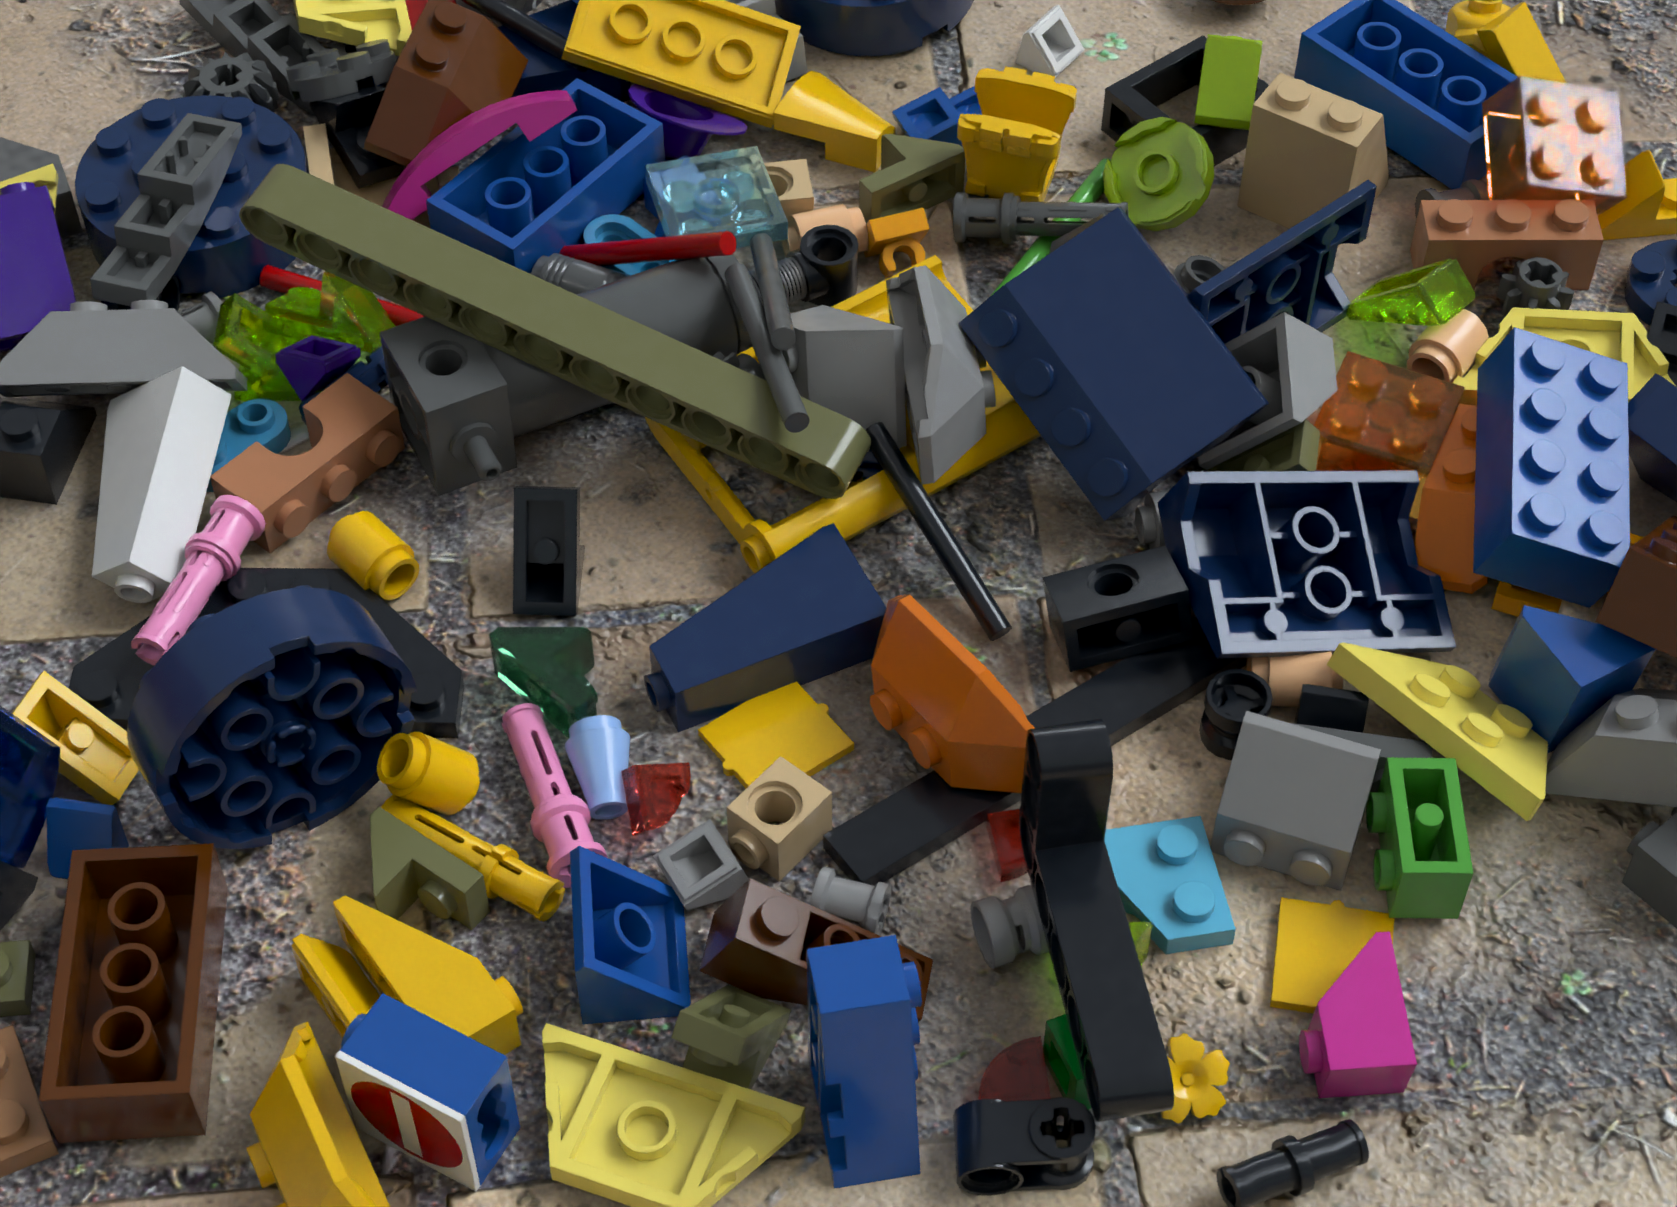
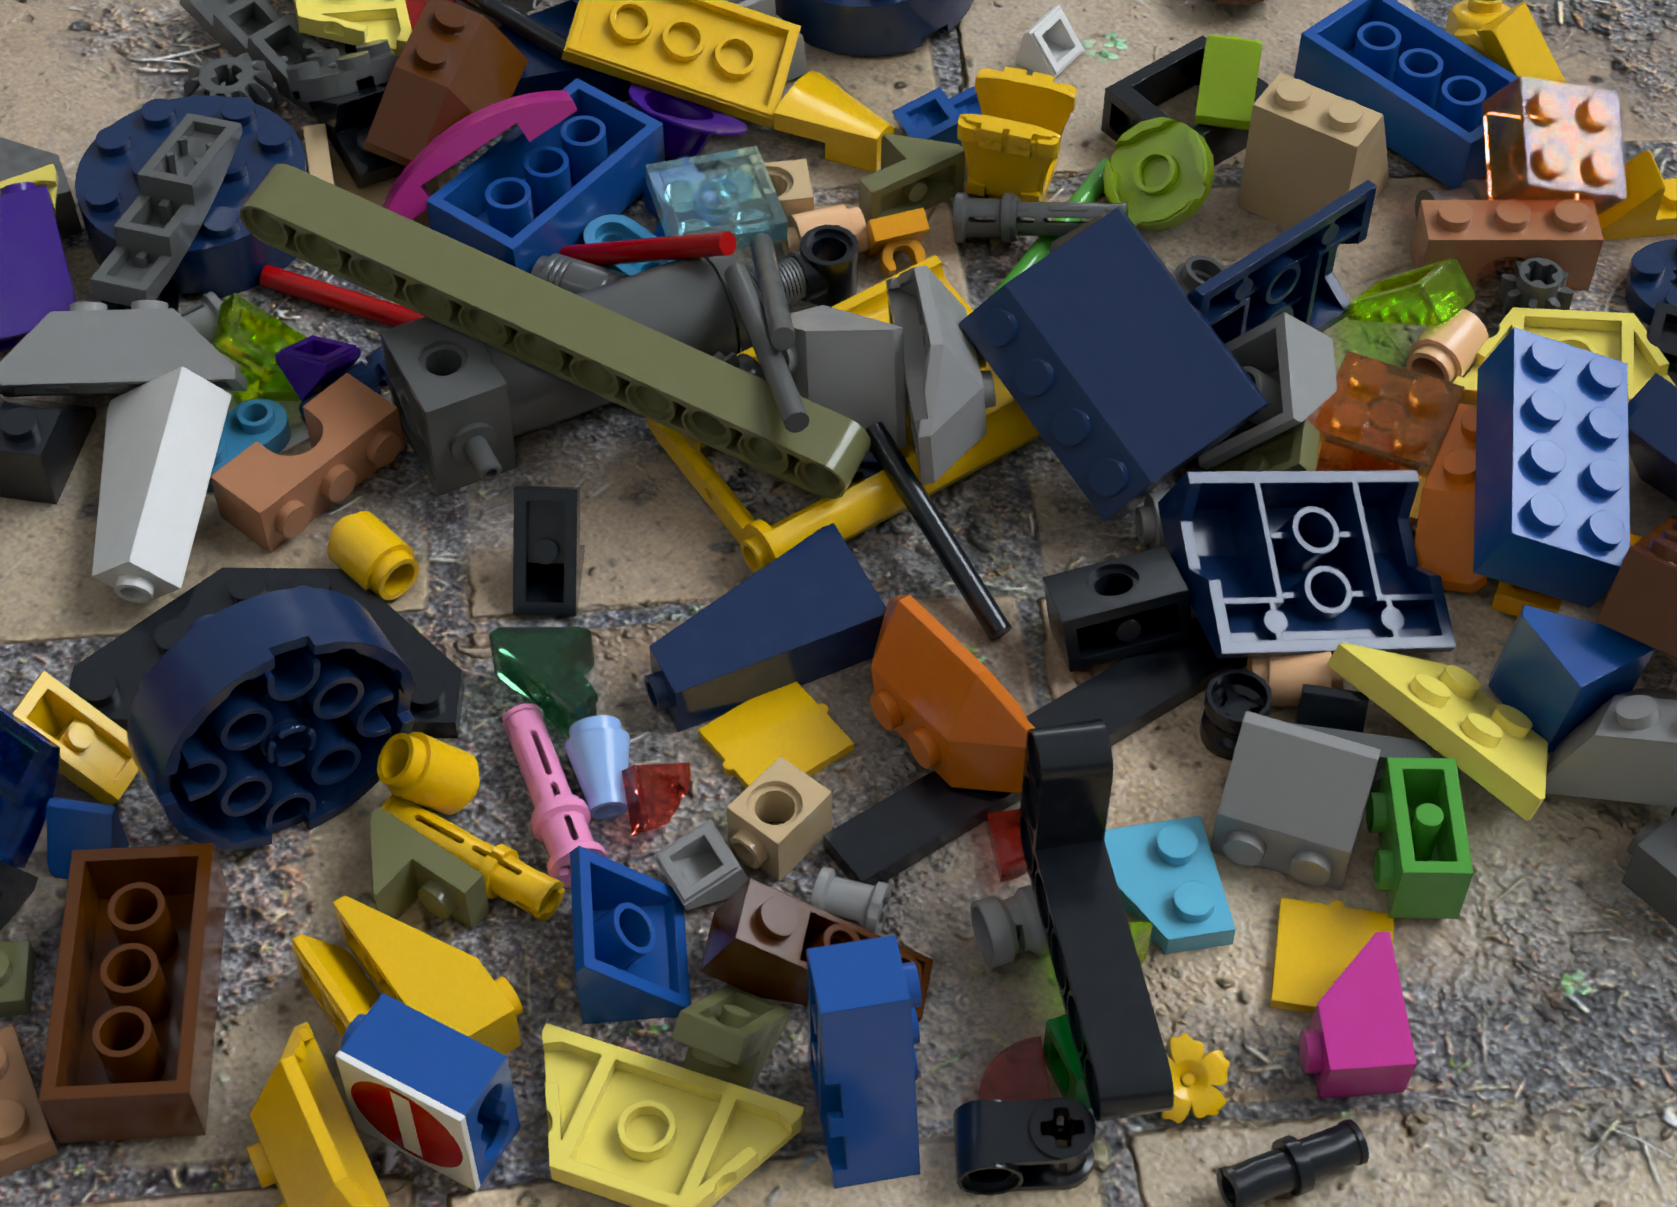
(209, 560): bright pink pin -> none
(335, 313): clear neon green slope -> none

